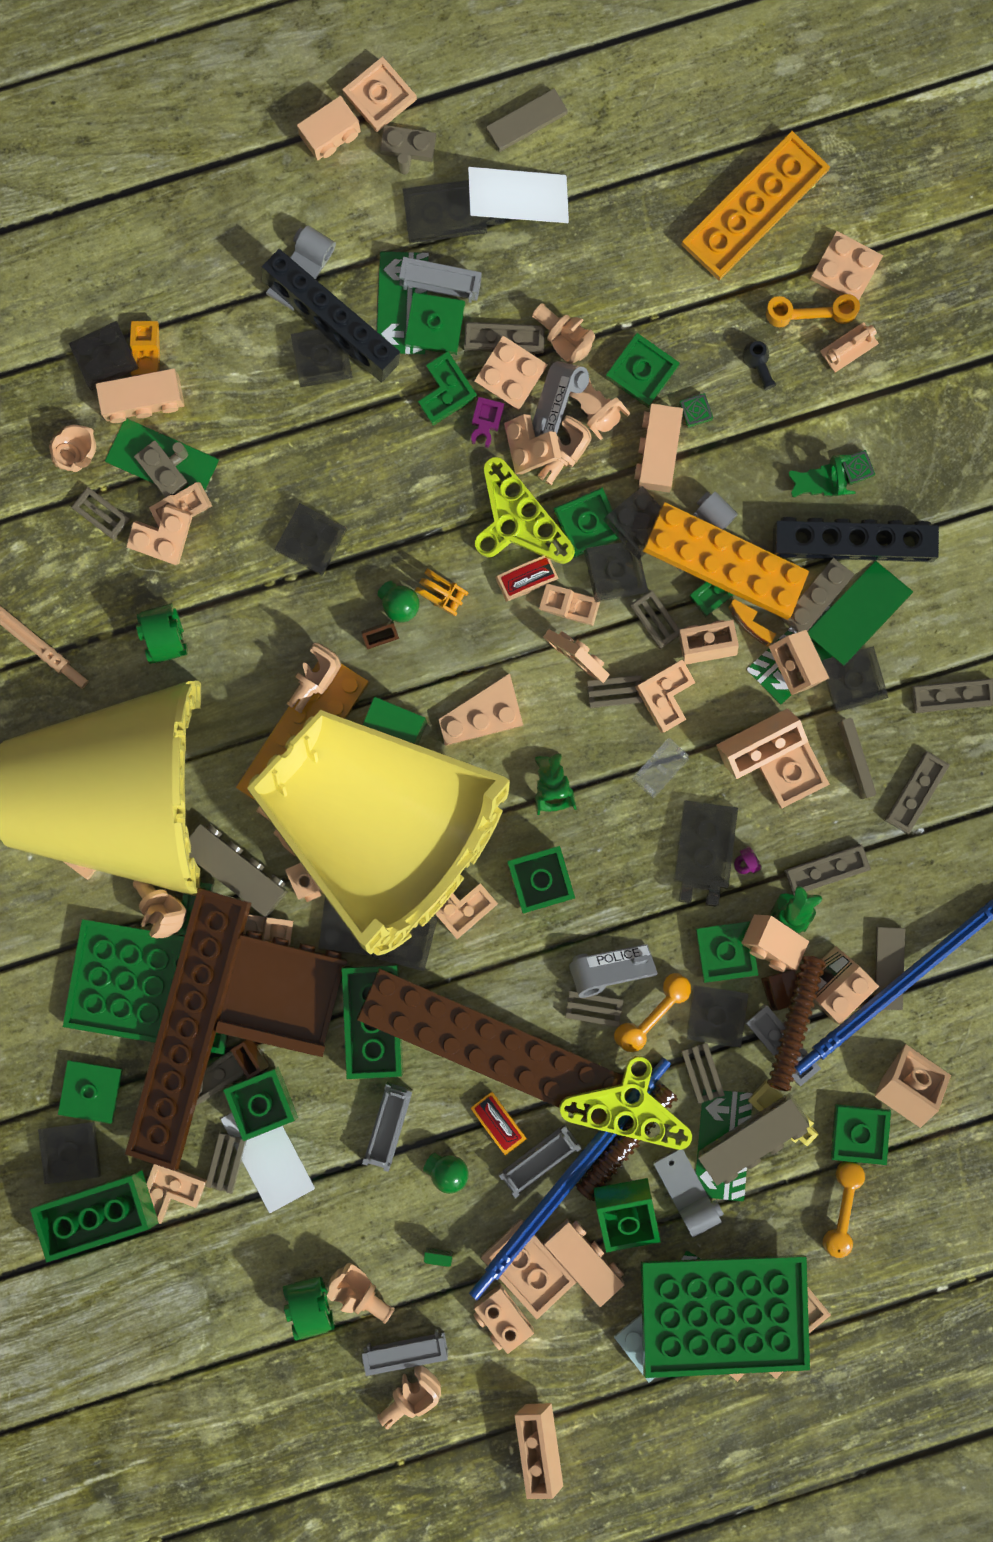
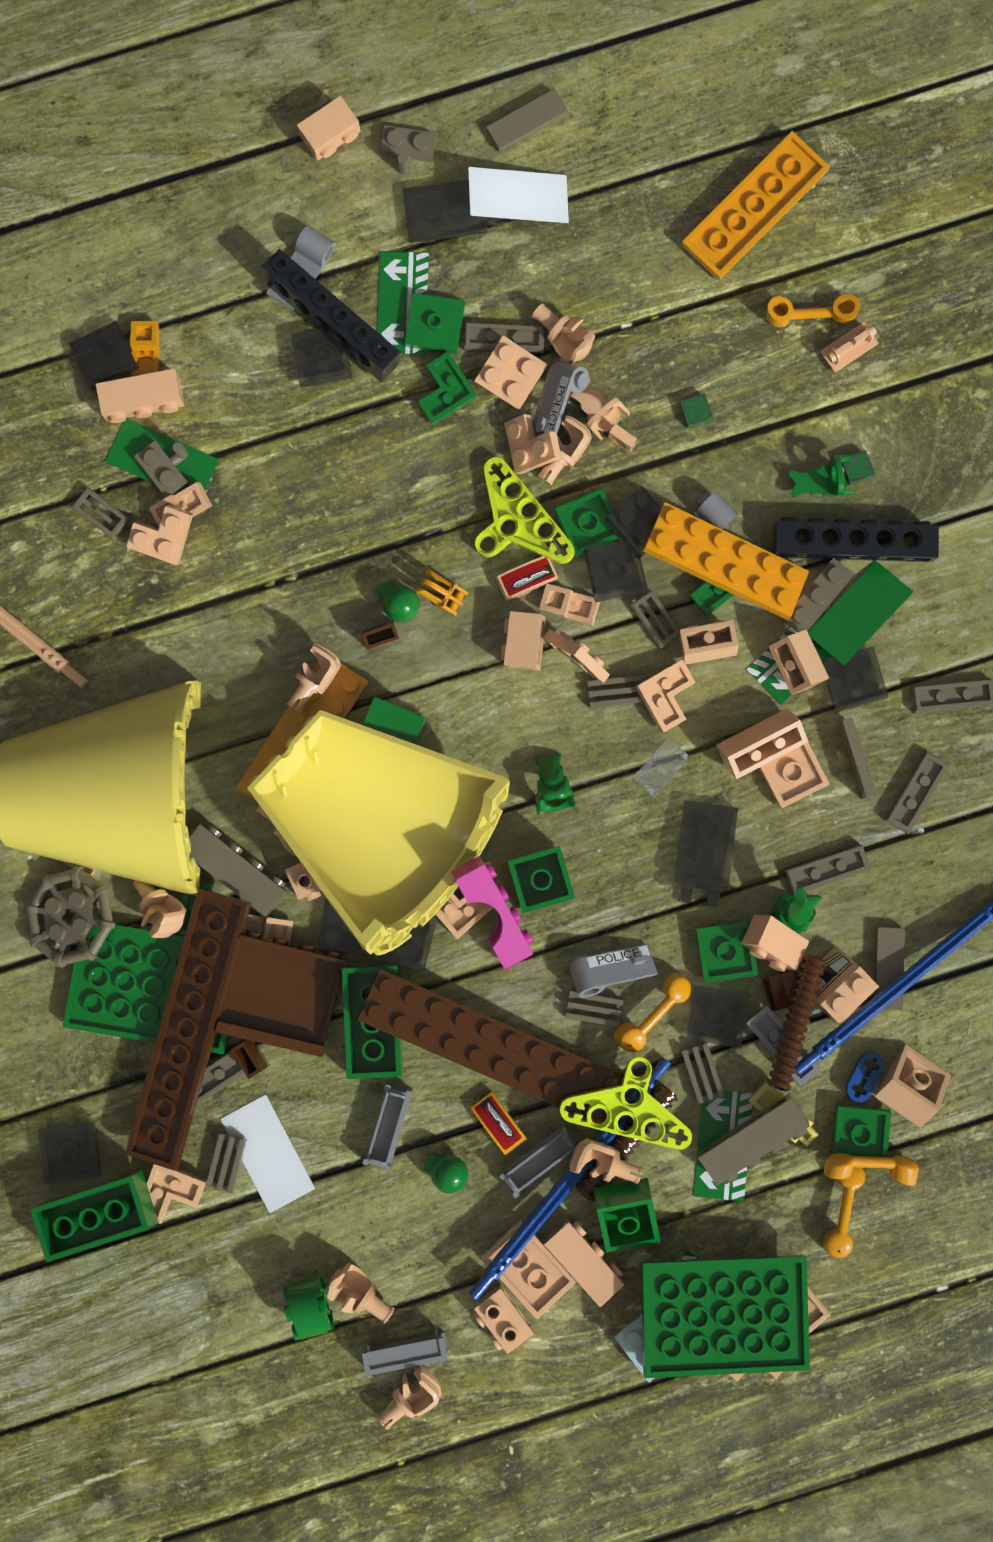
(56, 916): none -> dark tan plate
(73, 447): light nougat hair -> none
(90, 1091): green plate -> none
(162, 633): green brick -> none
(260, 1104): green brick -> none
(310, 539): clear smoke plate -> none
(379, 94): light nougat plate -> none
(438, 1257): green tile -> none
(440, 278): light grey container -> none
(478, 886): none -> dark pink arch
(483, 714): light nougat wing -> none
(487, 417): magenta plate -> none
(524, 640): none -> light nougat brick
(539, 1451): light nougat brick -> none
(607, 1161): none -> light nougat piece
(622, 438): none -> light nougat tile
(642, 370): green plate -> none
(659, 447): light nougat brick -> none
(688, 1192): light grey door -> none
(744, 616): light orange slope -> none
(751, 860): magenta tile -> none
(758, 362): black bar -> none
(846, 266): light nougat plate -> none
(858, 1073): none -> blue beam
(901, 1167): none -> light orange piece

